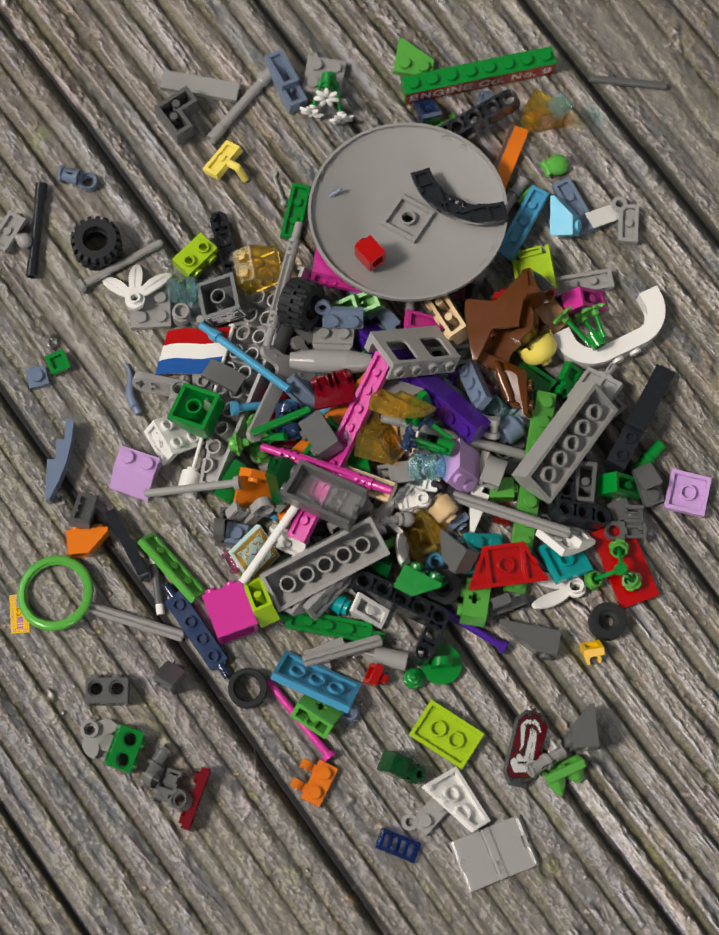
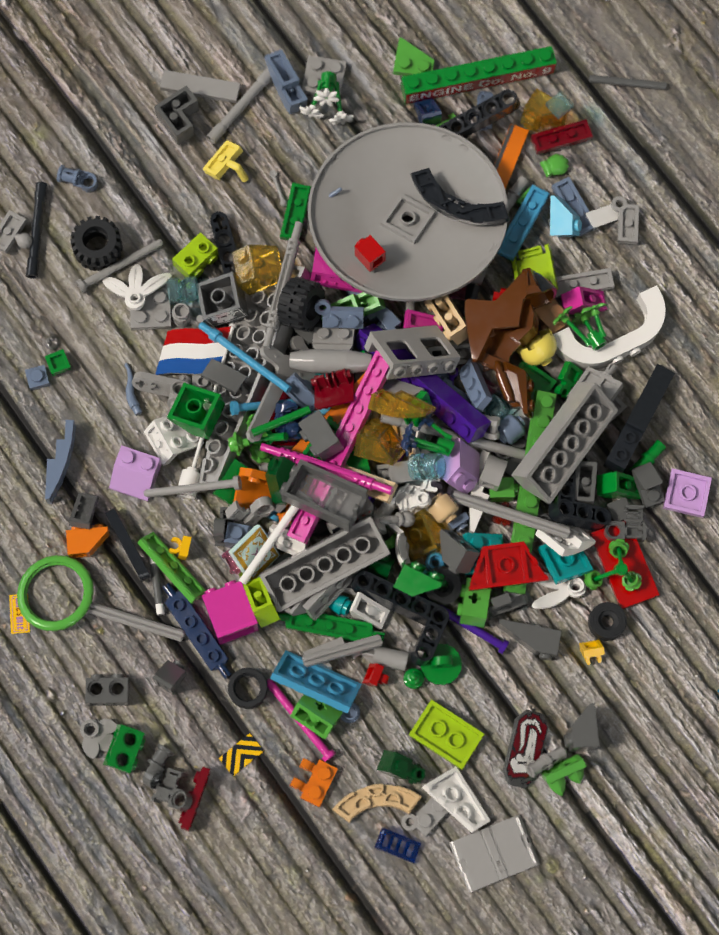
(183, 547): none -> yellow tile
(241, 754): none -> sticker
(376, 796): none -> tan tile
(561, 137): none -> dark red plate

